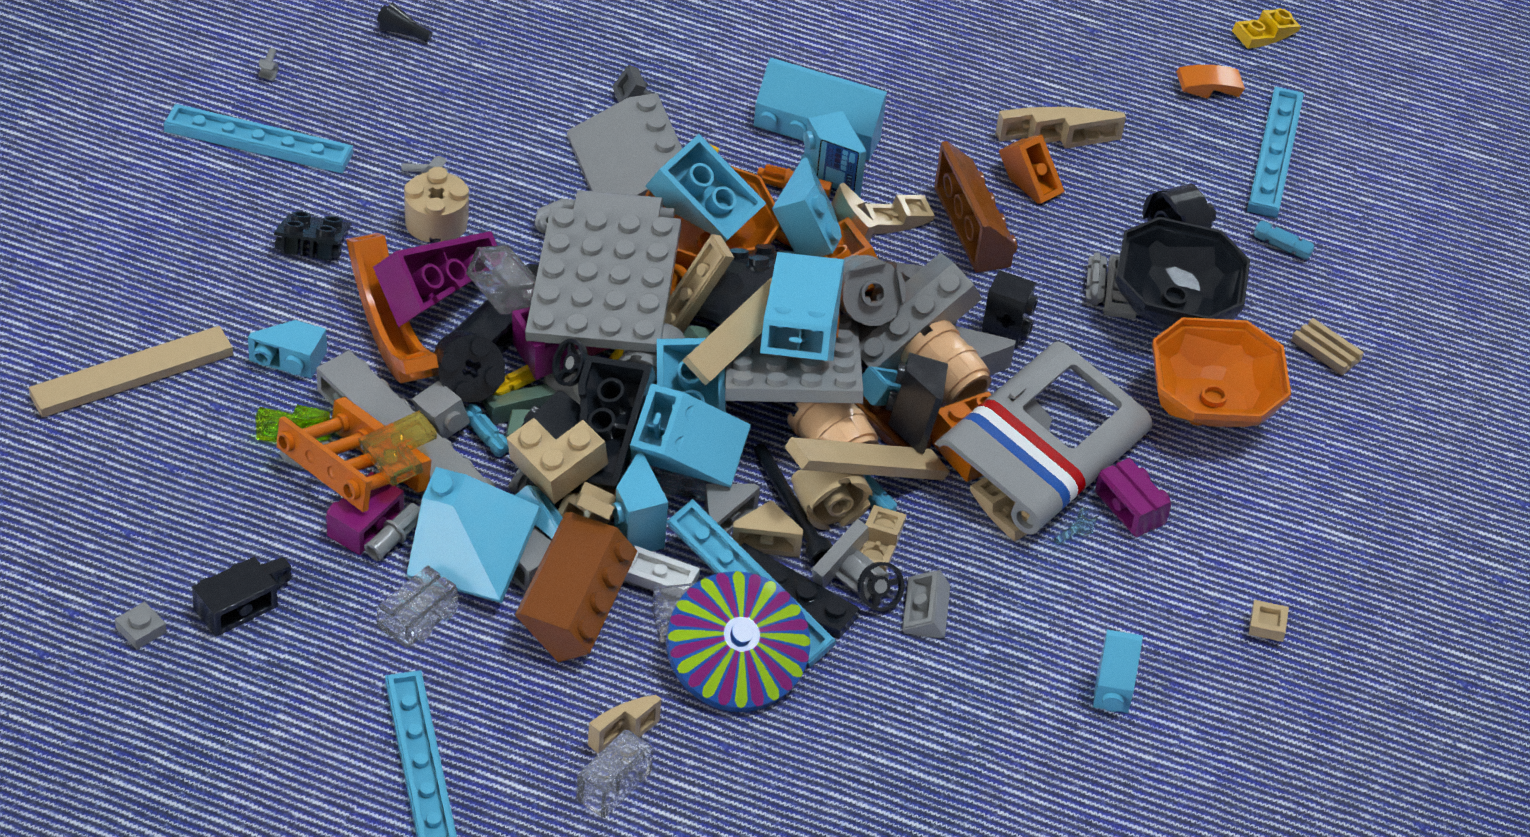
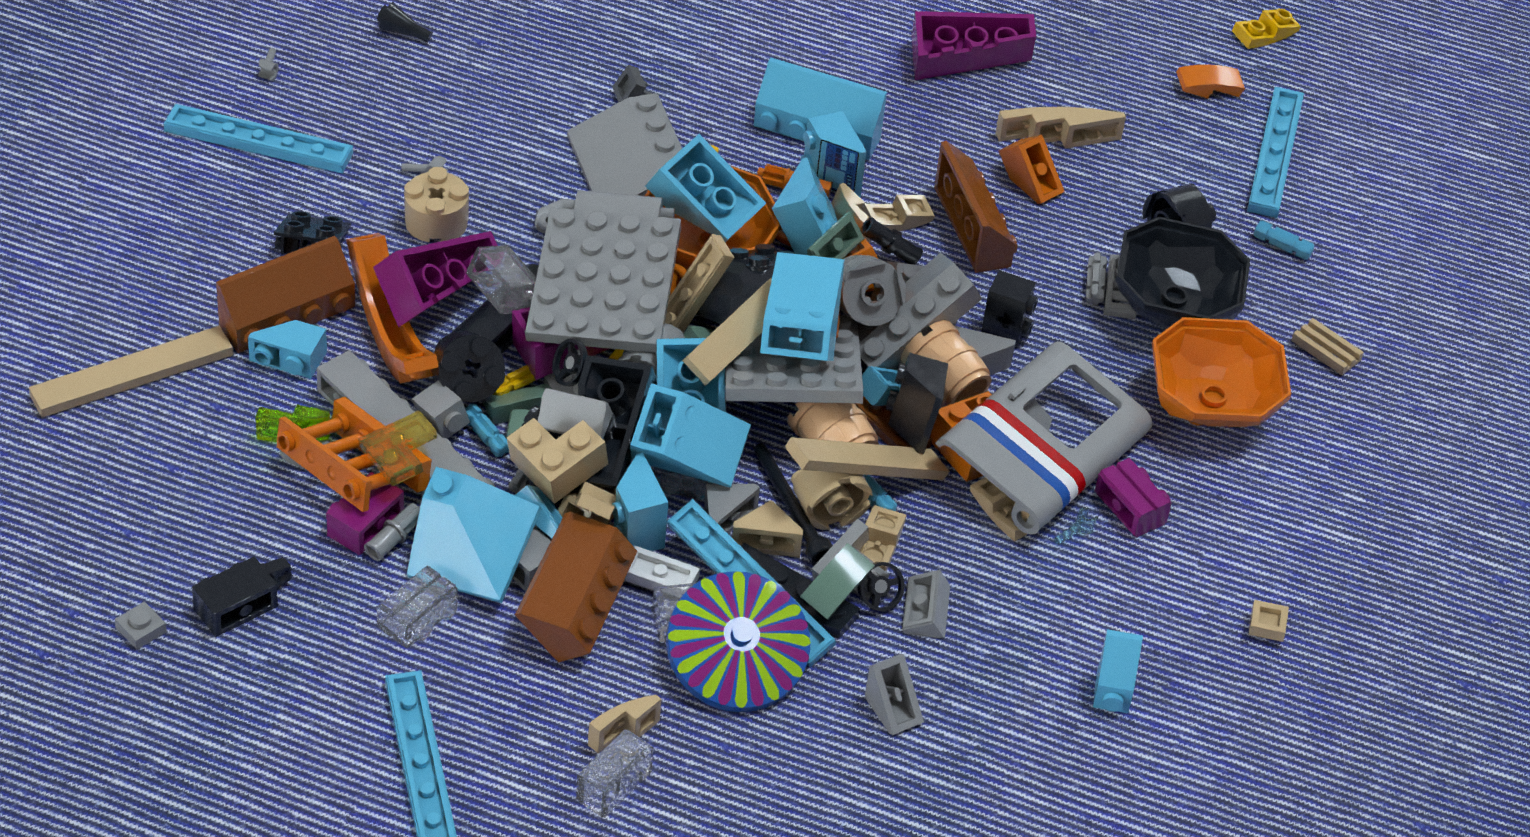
(296, 286): none -> dark orange slope
(564, 410): none -> light grey slope
(837, 581): none -> sand green slope
(838, 240): none -> sand green slope
(891, 241): none -> black pin
(893, 694): none -> light grey slope
(969, 41): none -> magenta wedge

